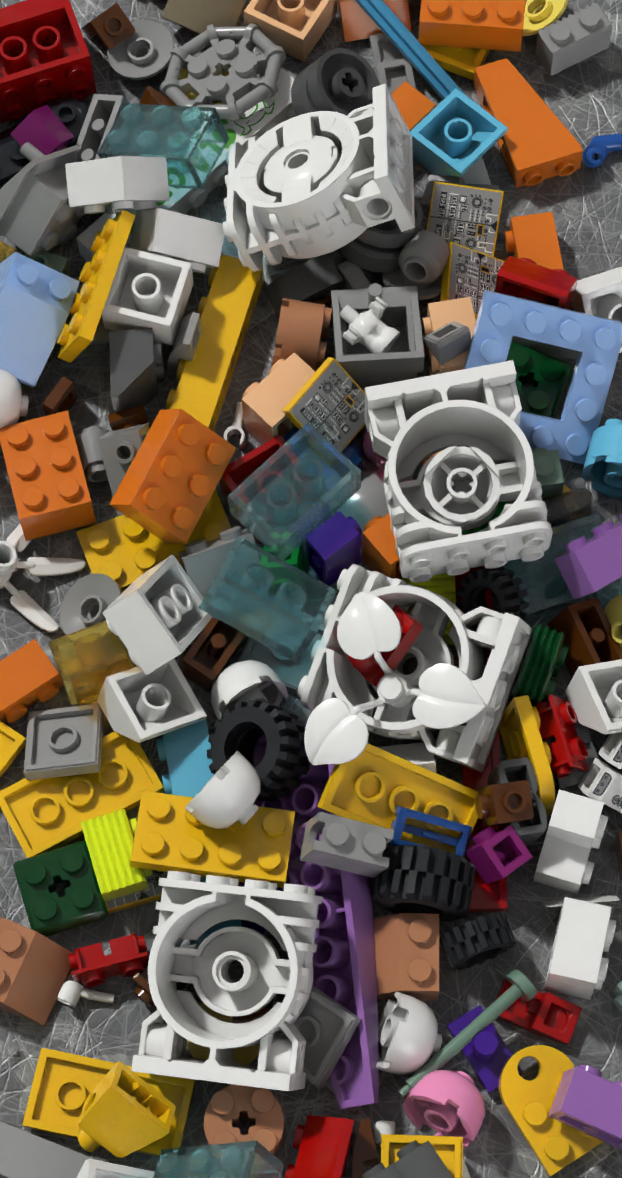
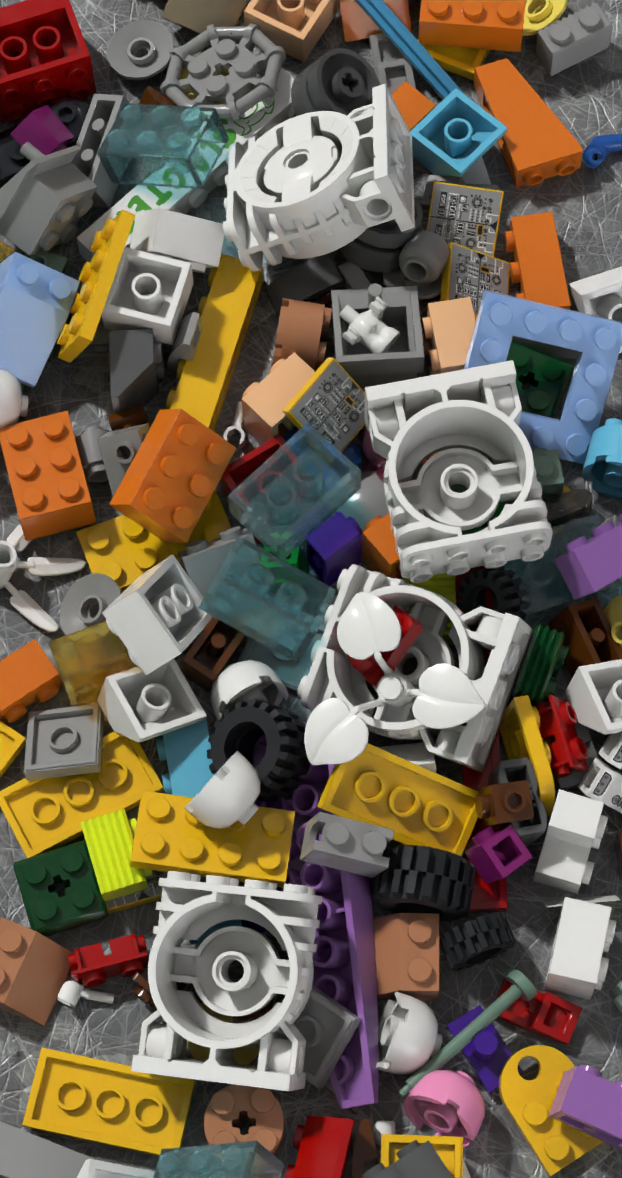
(61, 397): reddish brown tile -> none
(110, 26): reddish brown bracket -> none
(117, 184): white brick -> none
(123, 1114): yellow torso -> none
(399, 826): blue tile -> none
(449, 341): light grey slope -> none
(461, 484): white cylinder -> none
(536, 283): red slope -> none

